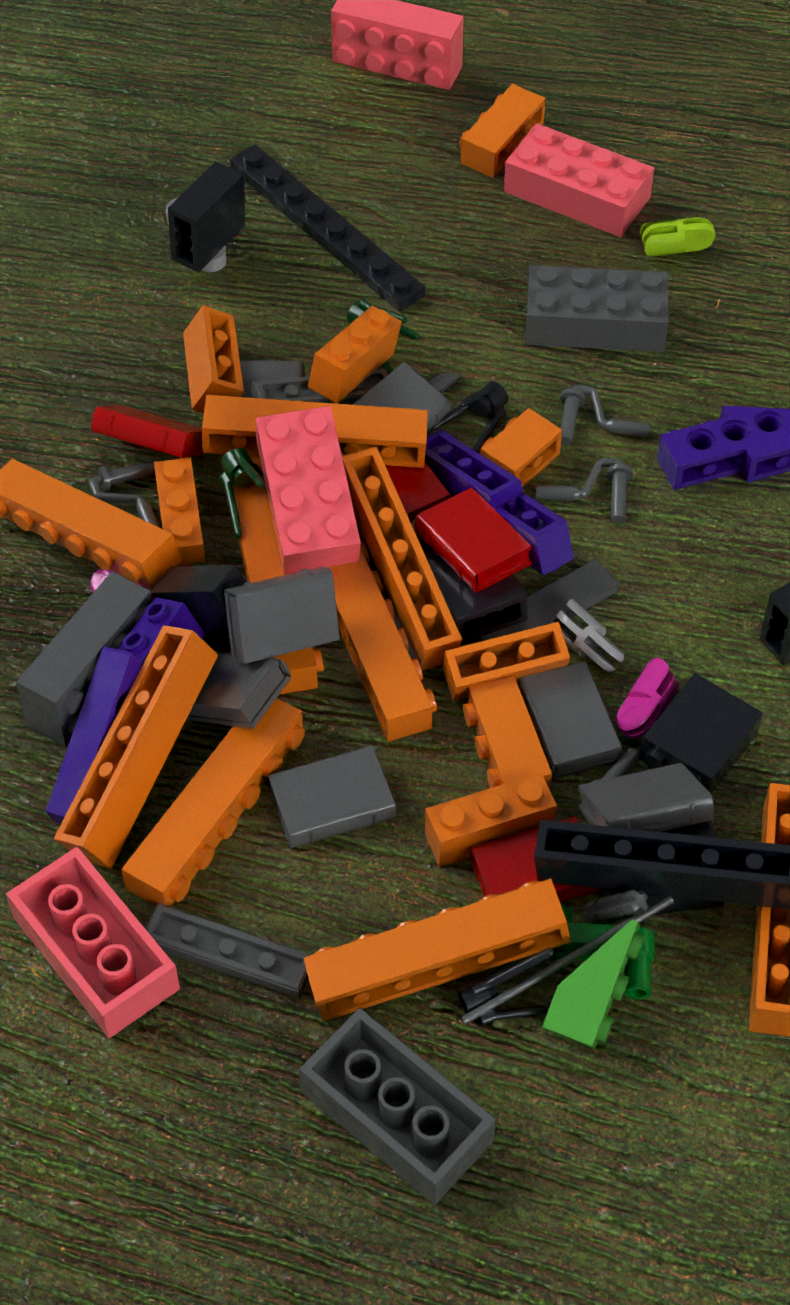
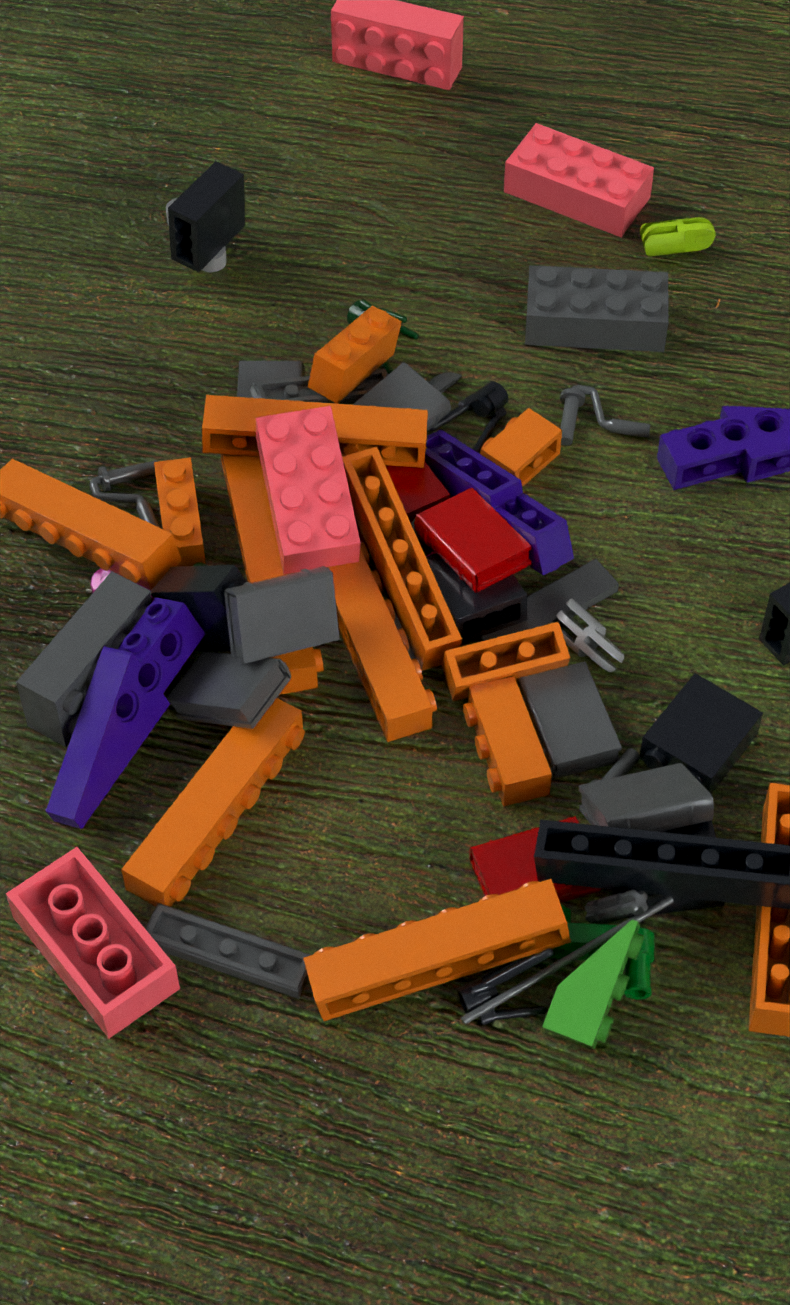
(137, 746): orange brick -> none
(148, 430): red piece -> none
(212, 357): orange brick -> none
(241, 472): dark green plant -> none
(328, 228): black plate -> none
(331, 797): dark grey piece -> none
(397, 1105): dark grey brick -> none
(487, 816): orange brick -> none
(501, 130): orange brick -> none
(617, 473): dark grey piece -> none
(647, 699): dark pink arm -> none

